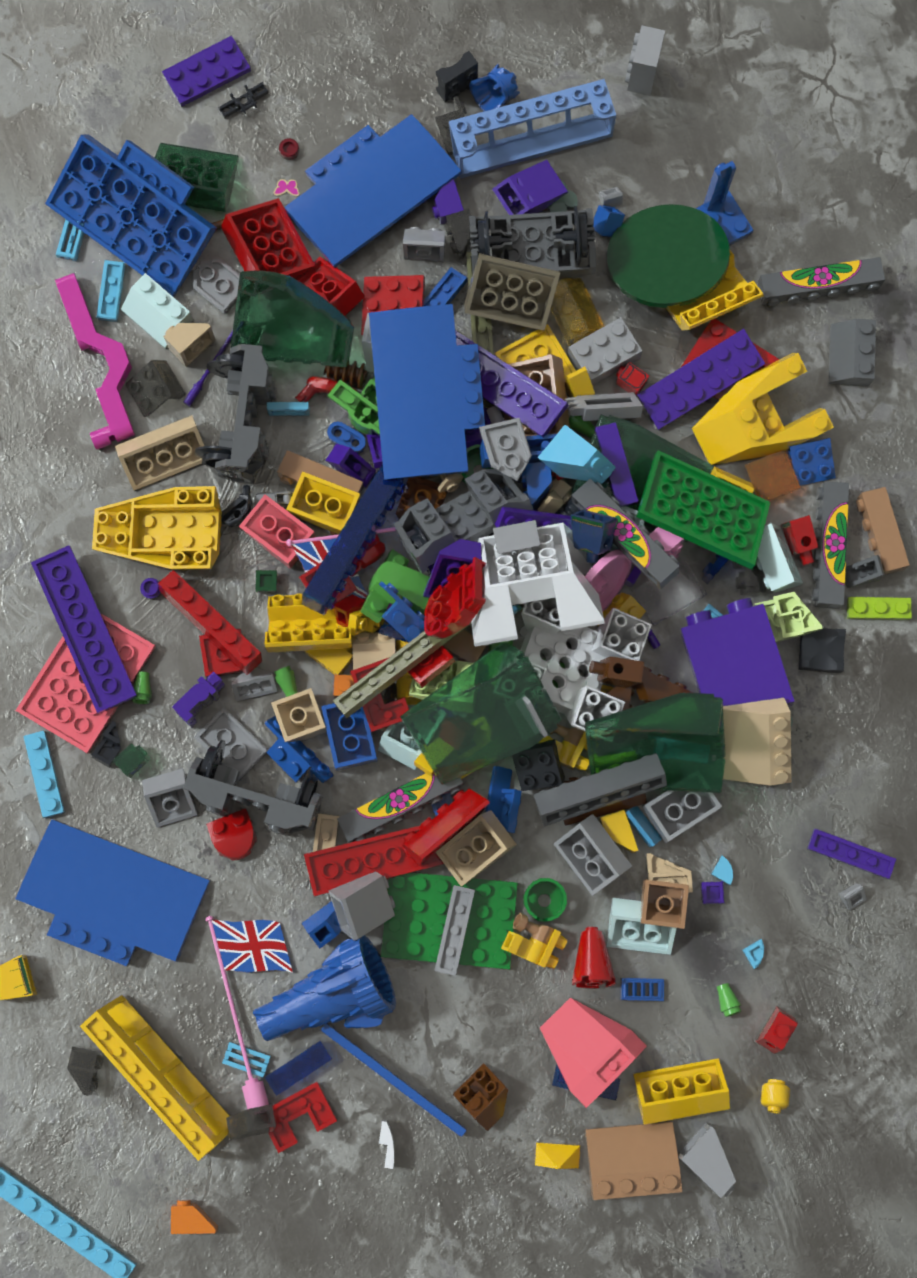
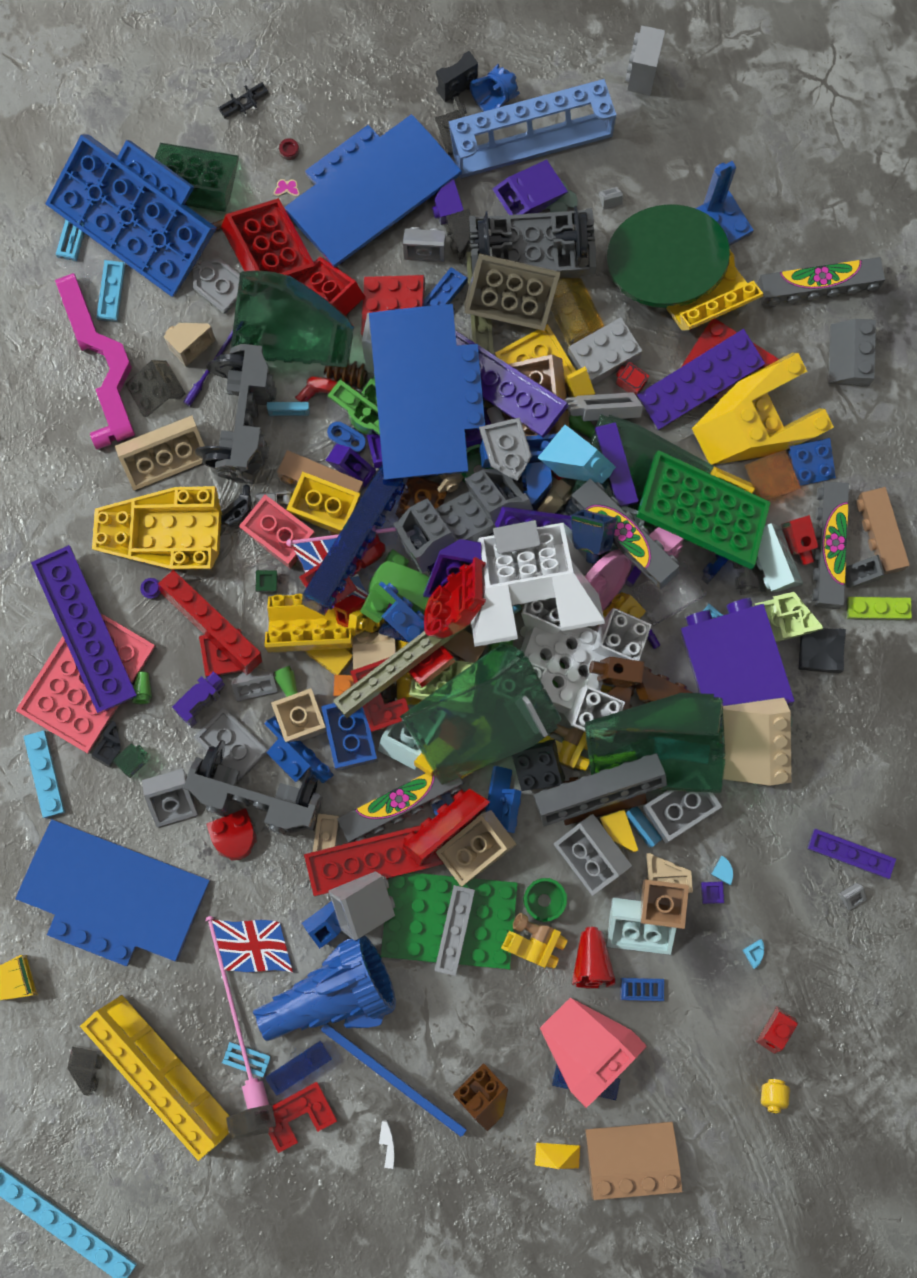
(154, 308): light aqua slope -> none
(190, 1219): orange slope -> none
(206, 71): dark purple plate -> none
(607, 220): blue panel -> none
(681, 1091): yellow slope -> none
(708, 1161): light grey slope -> none
(728, 1001): bright green cone -> none

